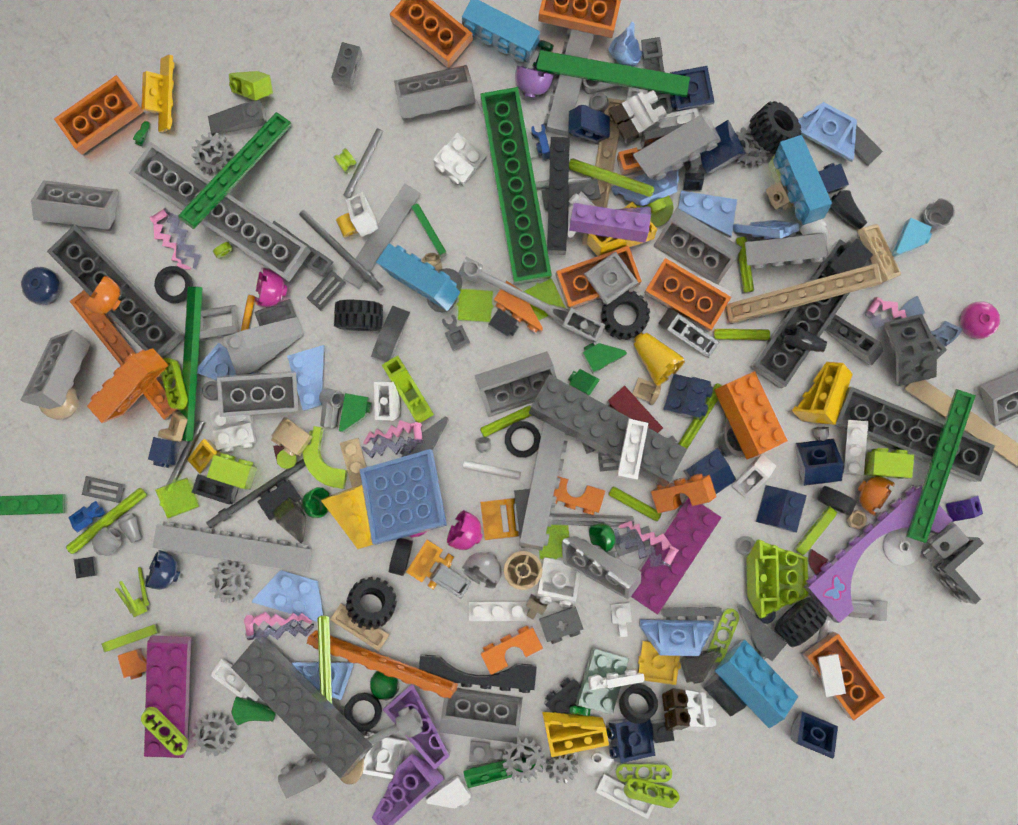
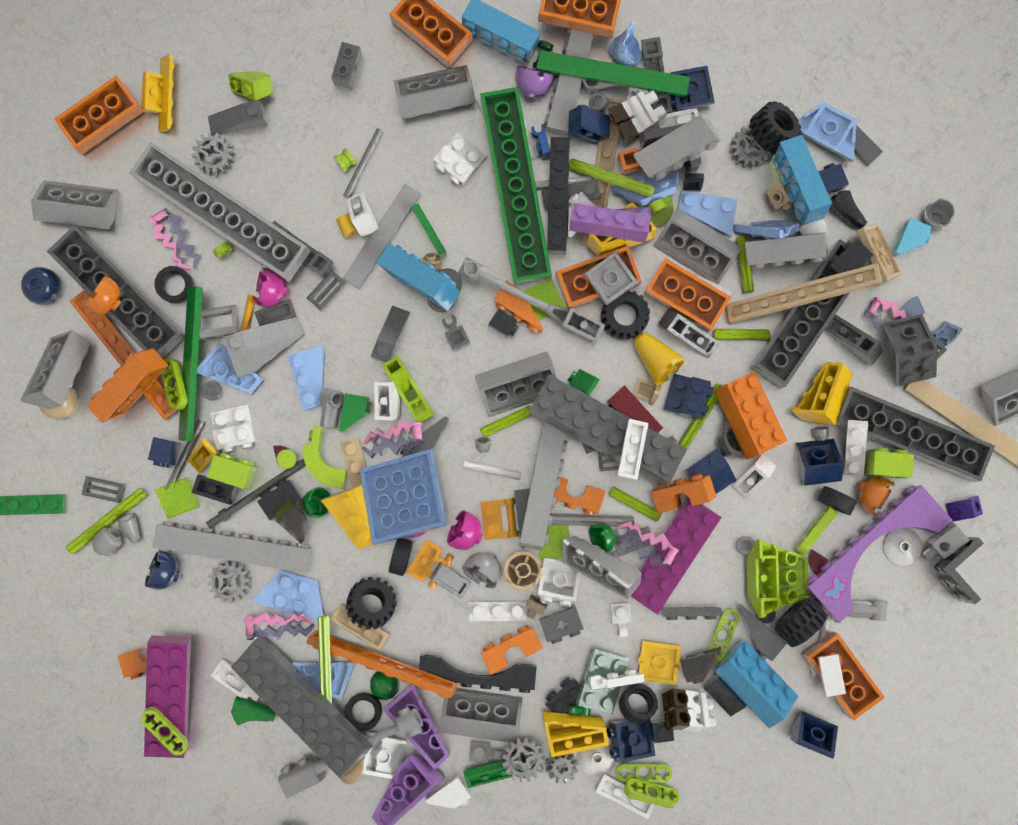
(84, 516): blue plate -> none
(85, 567): black tile -> none
(129, 638): lime beam -> none
(135, 606): lime plant -> none
(140, 135): green piece -> none
(175, 429): tan tile -> none
(217, 740): light grey gear -> none
(234, 170): green tile -> none
(257, 393): light grey brick -> none
(291, 437): tan brick -> none
(358, 315): black tyre -> none
(365, 274): dark grey bar -> none
(475, 305): clear neon green piece -> none
(522, 424): black tyre -> none
(601, 355): green slope -> none
(677, 636): light blue wing -> none
(726, 151): dark blue slope -> none
(781, 508): dark blue slope -> none
(803, 339): black piece -> none
(857, 519): tan tile -> none
(940, 466): green tile -> none
(979, 320): dark pink cylinder -> none

